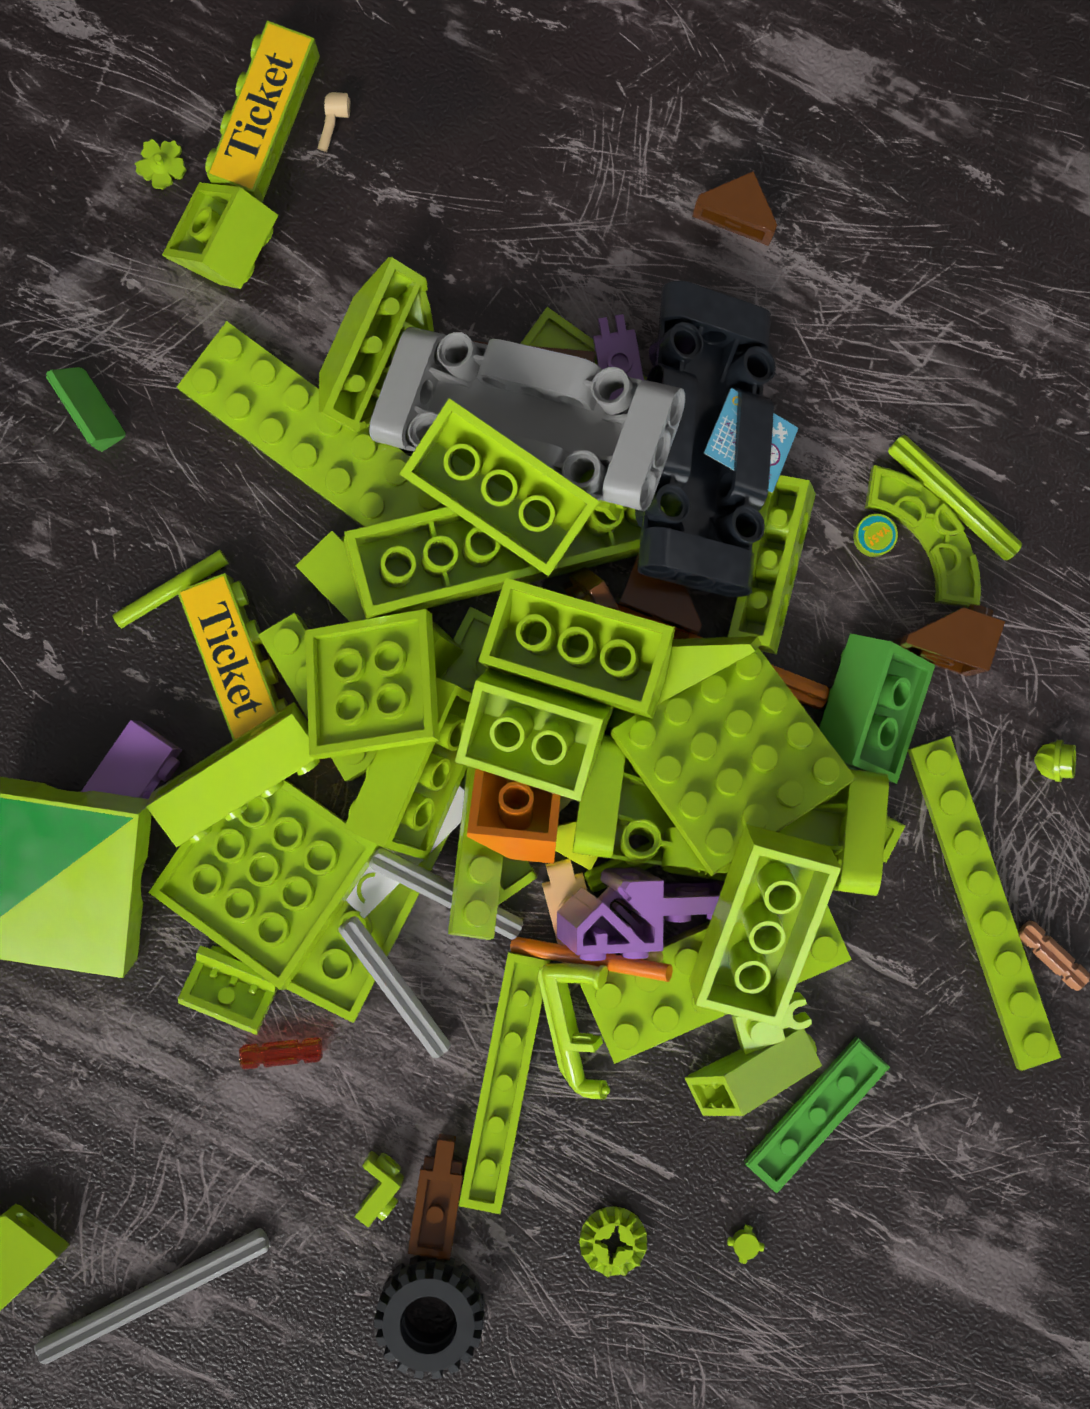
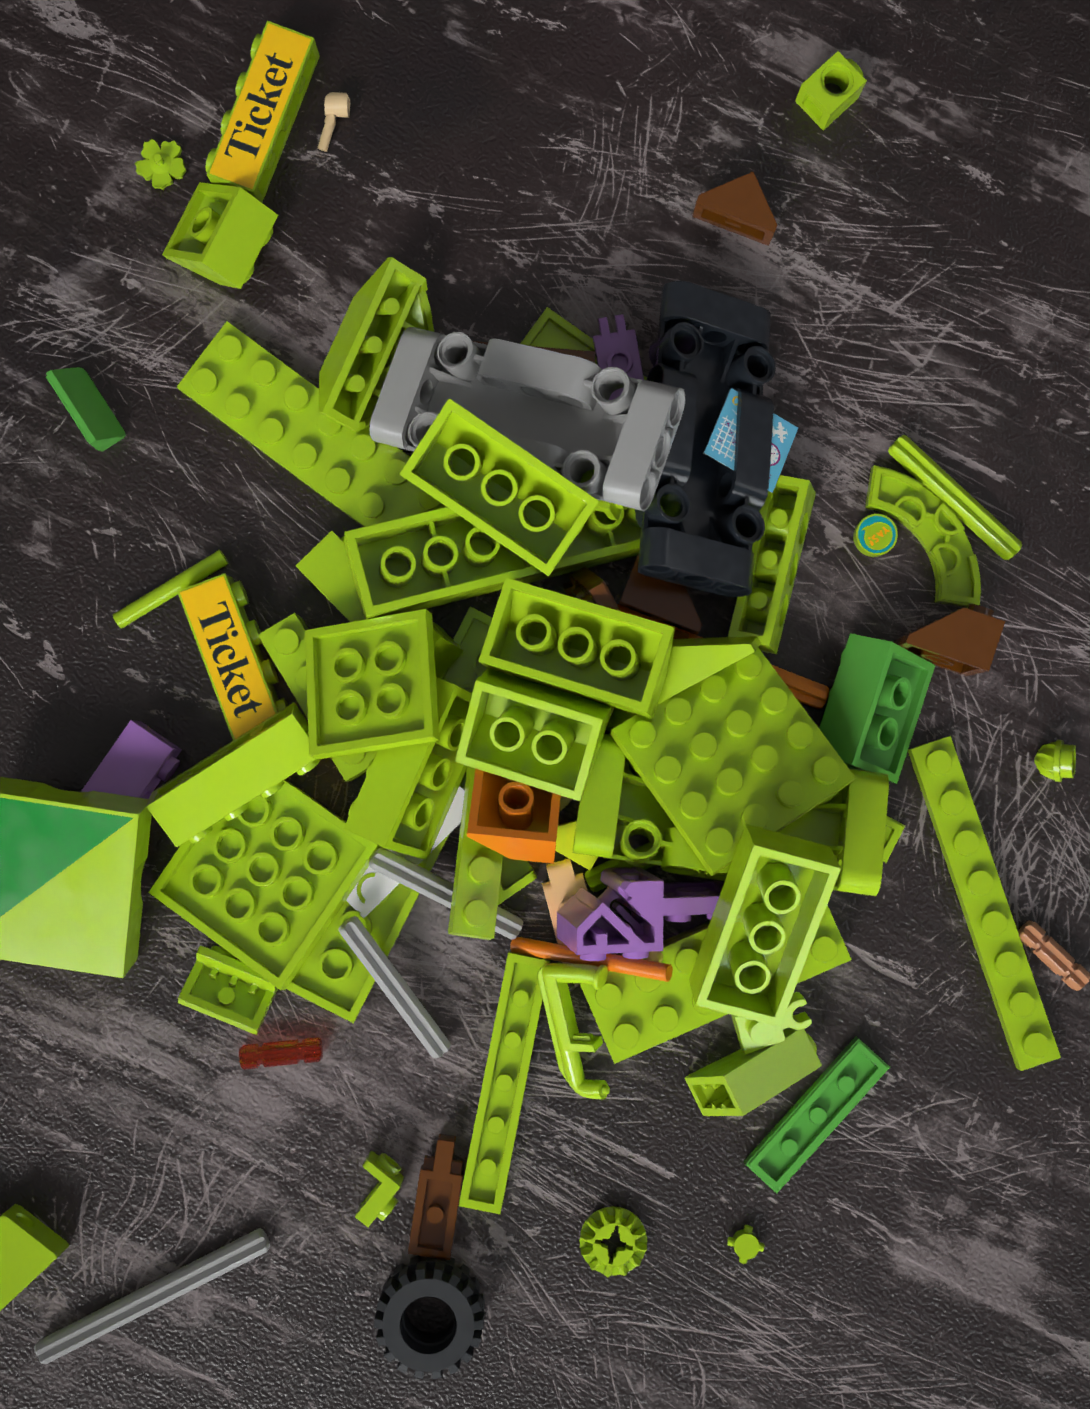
(826, 106): none -> lime brick

